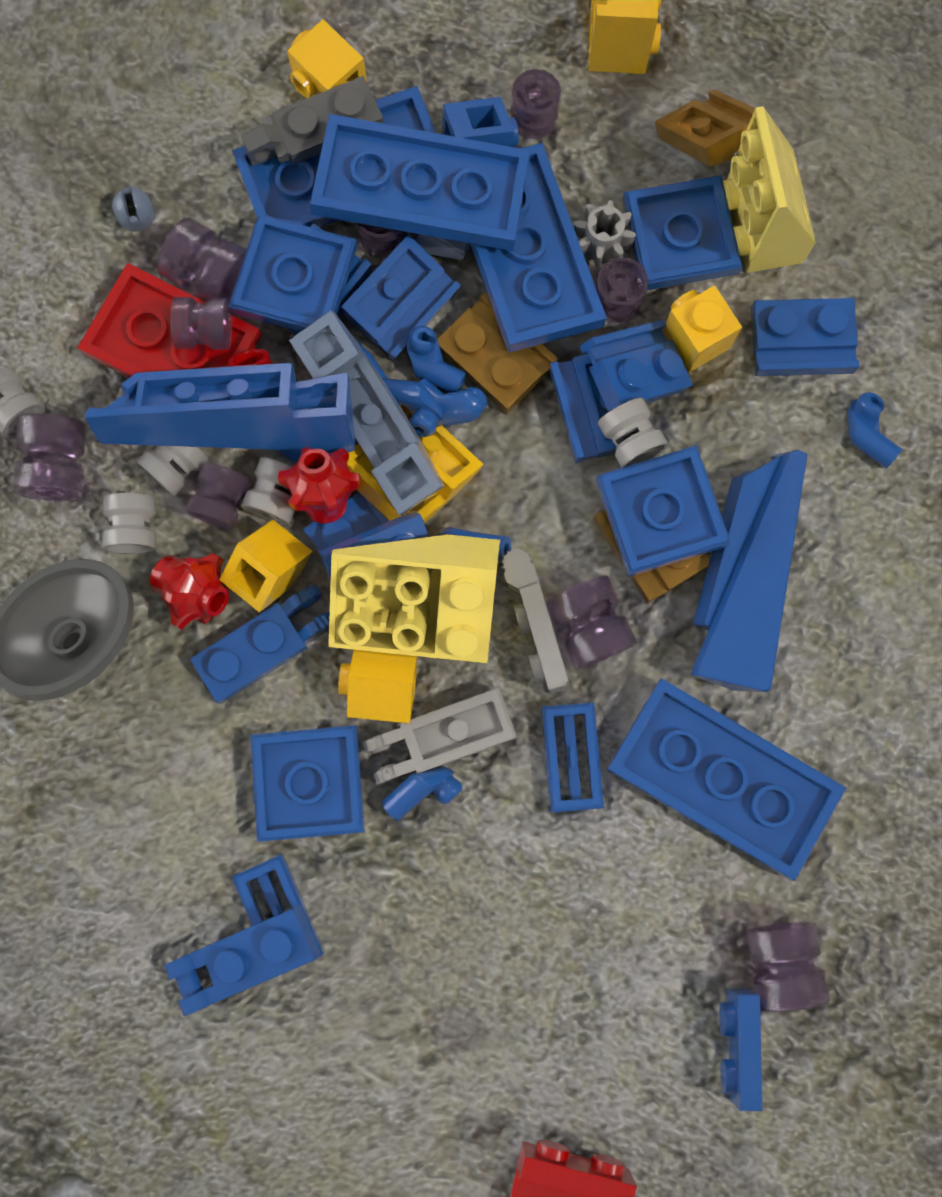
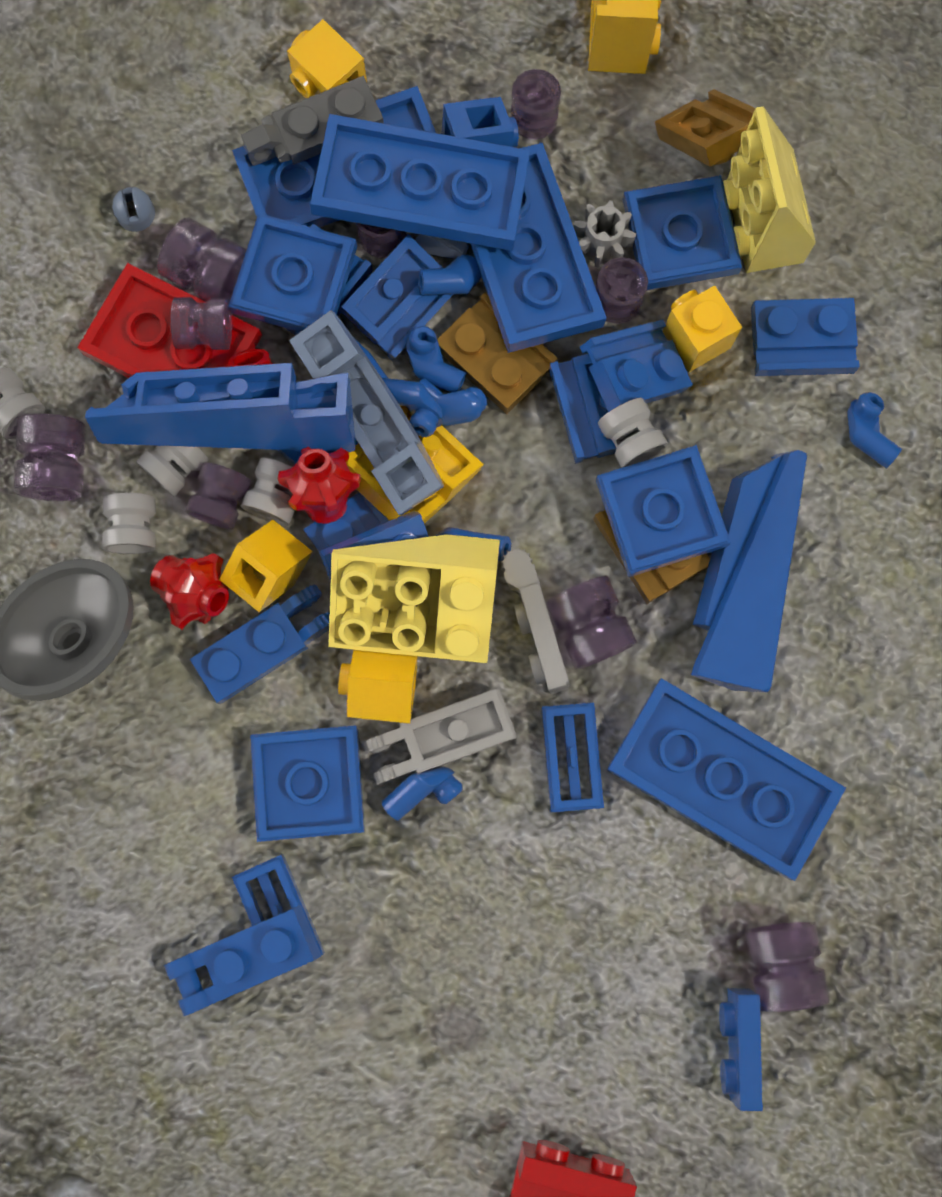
(456, 278): none -> blue arm

